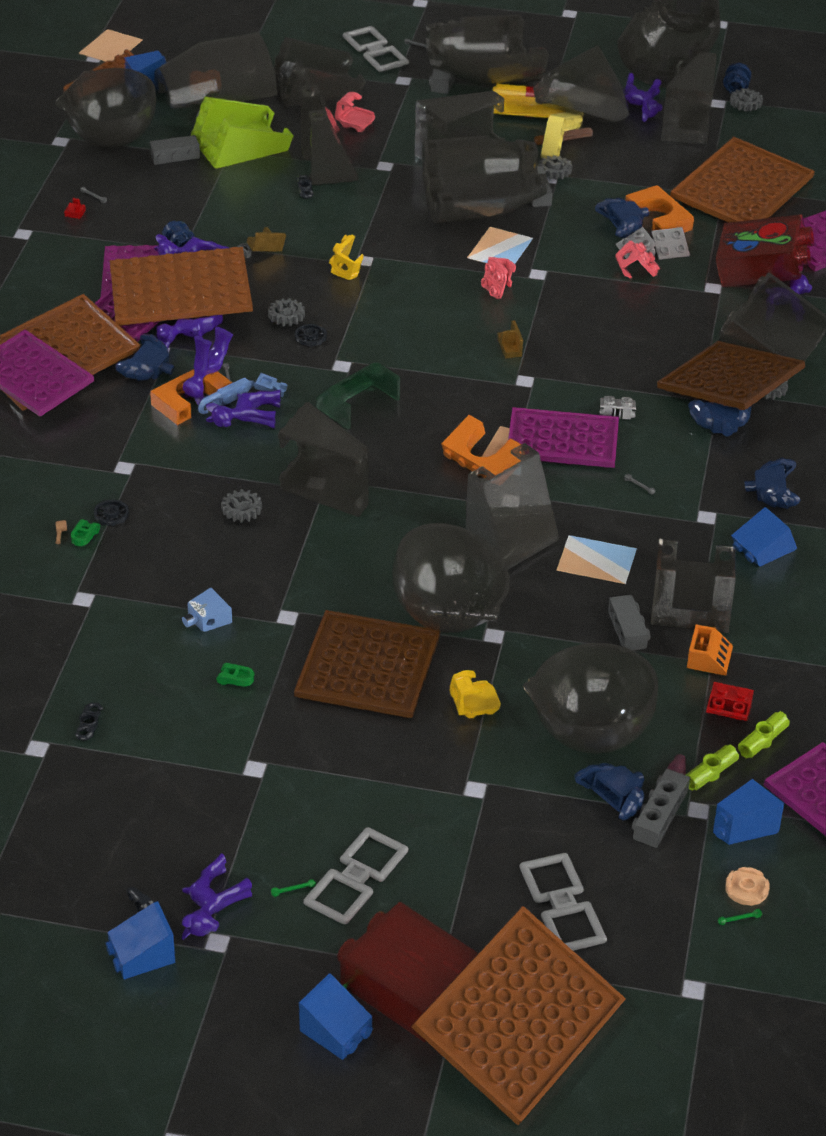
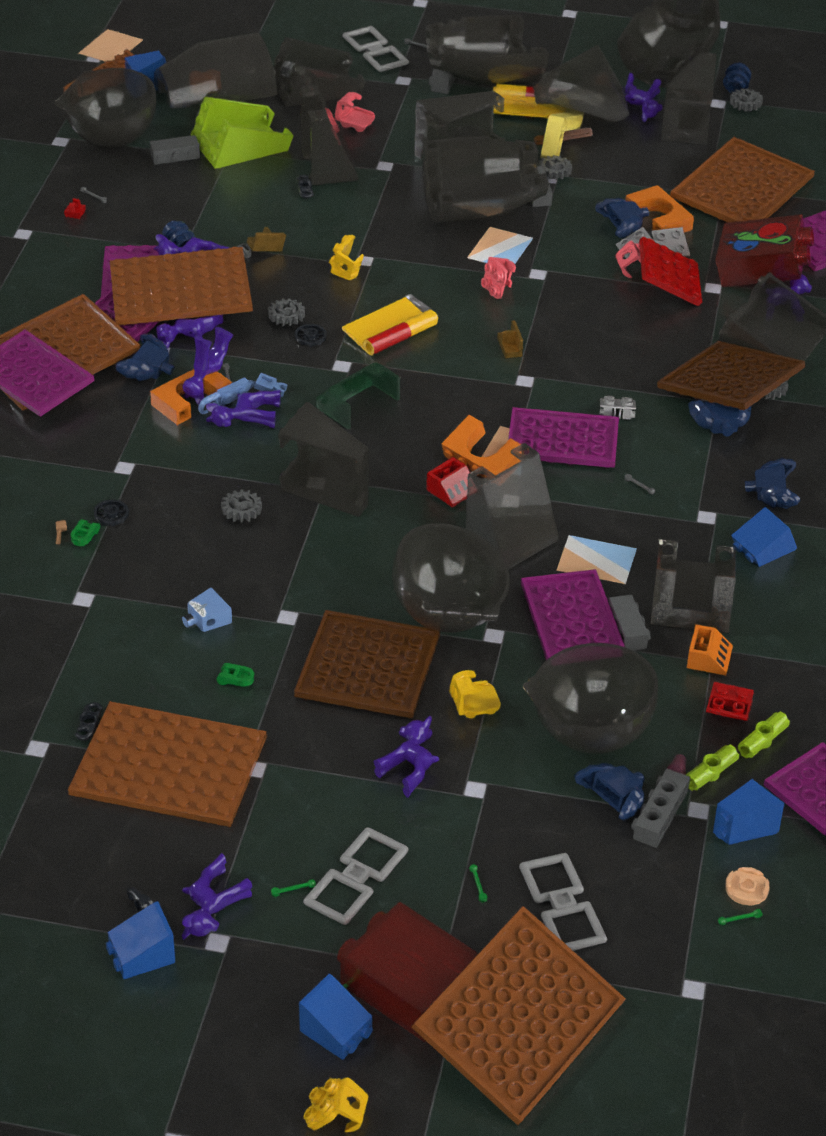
(168, 763): none -> dark orange plate
(332, 1100): none -> yellow piece
(389, 326): none -> yellow door
(415, 733): none -> dark purple animal
(419, 304): none -> dark grey axle
(449, 481): none -> red slope
(482, 896): none -> green hinge
(570, 610): none -> magenta plate
(670, 271): none -> red plate

